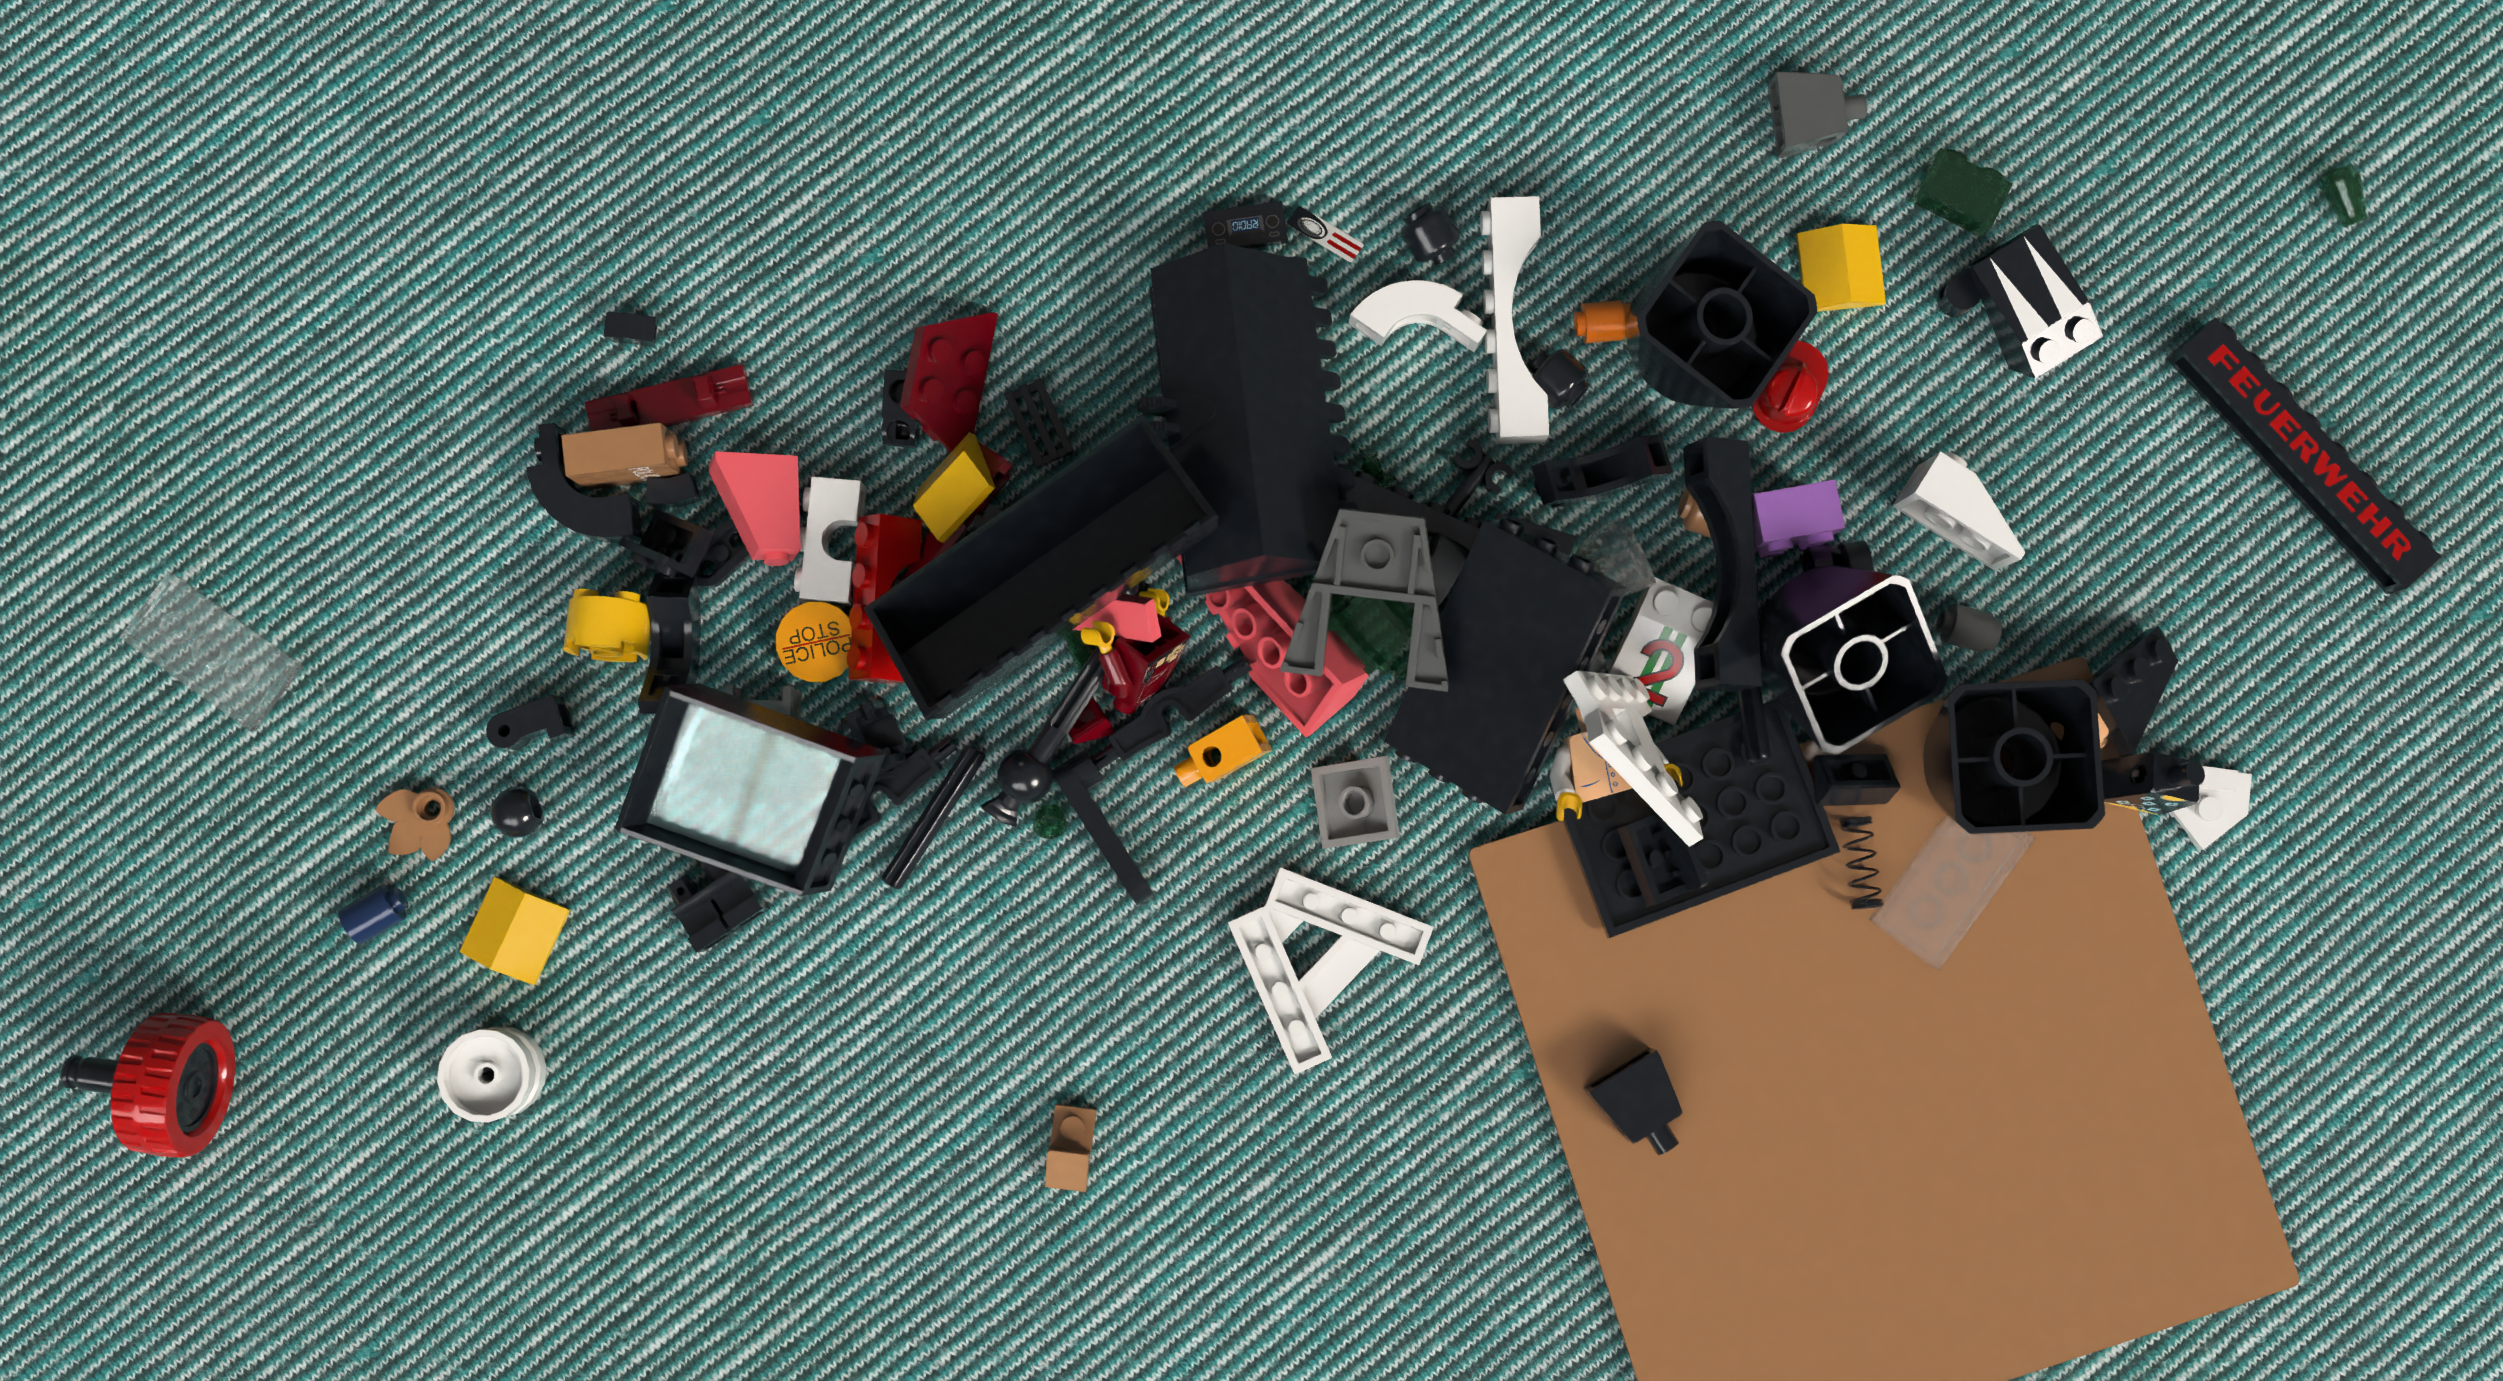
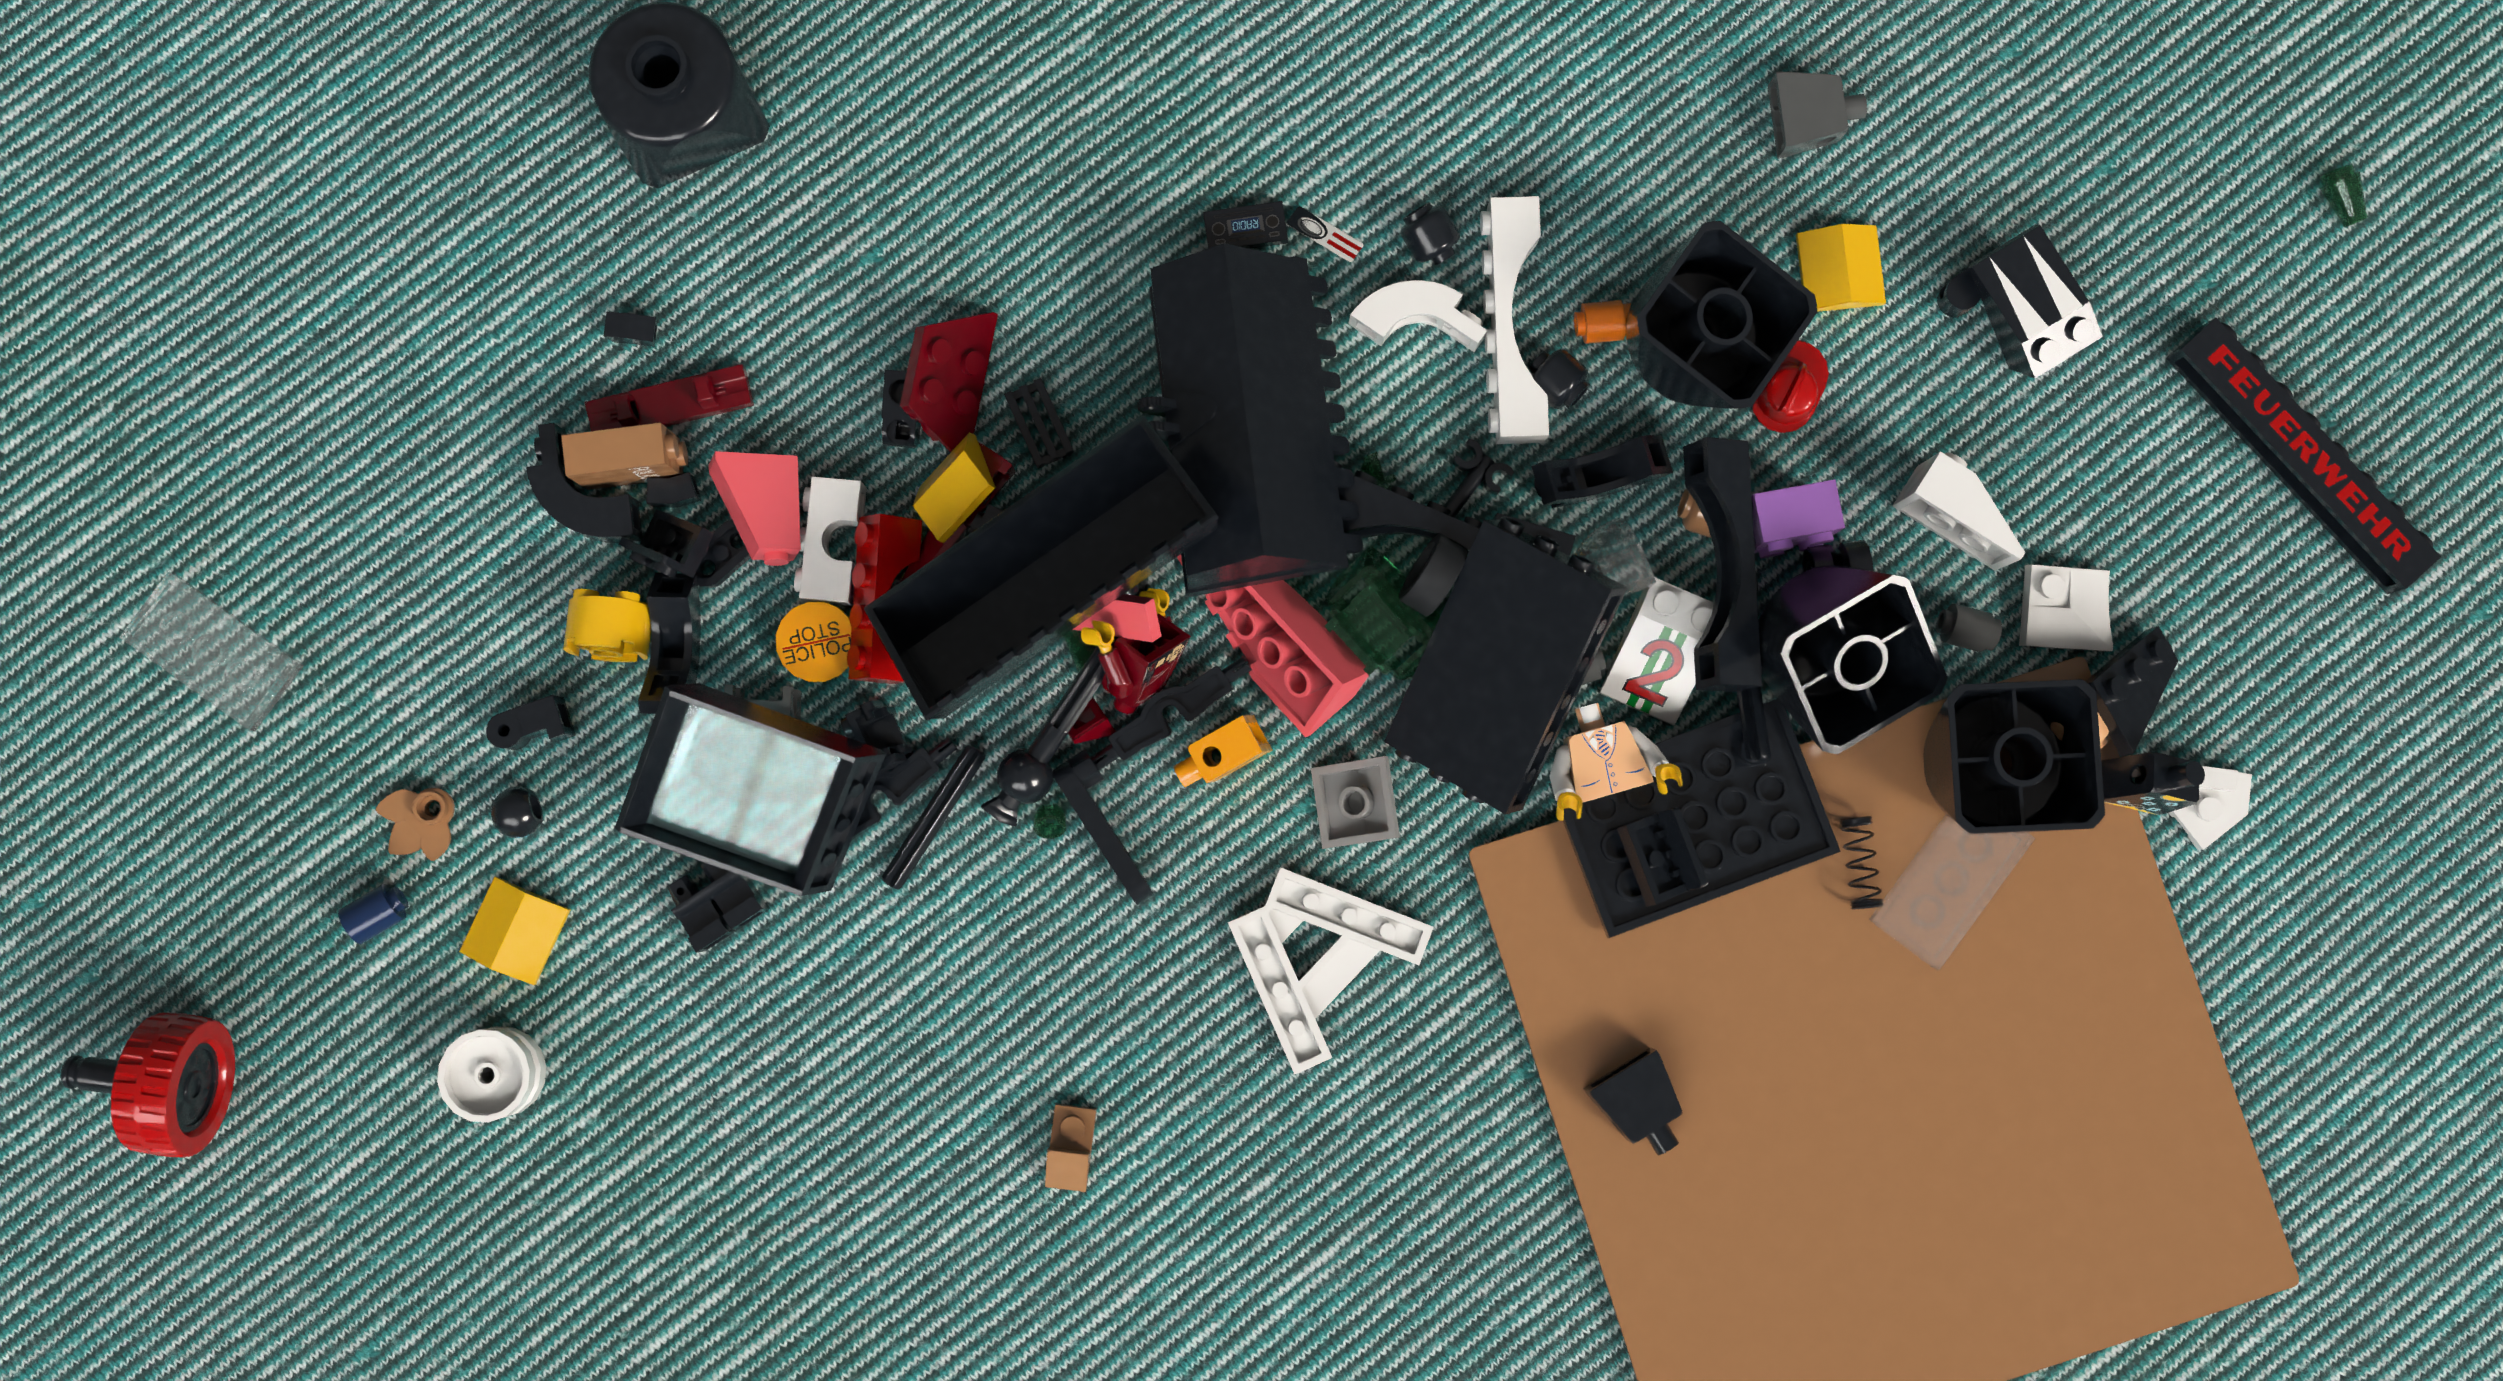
(694, 119): none -> black piece
(1377, 559): dark grey wing -> none
(1616, 729): white plate -> none
(1854, 779): black slope -> none
(1961, 191): clear green brick -> none
(2066, 608): none -> white plate

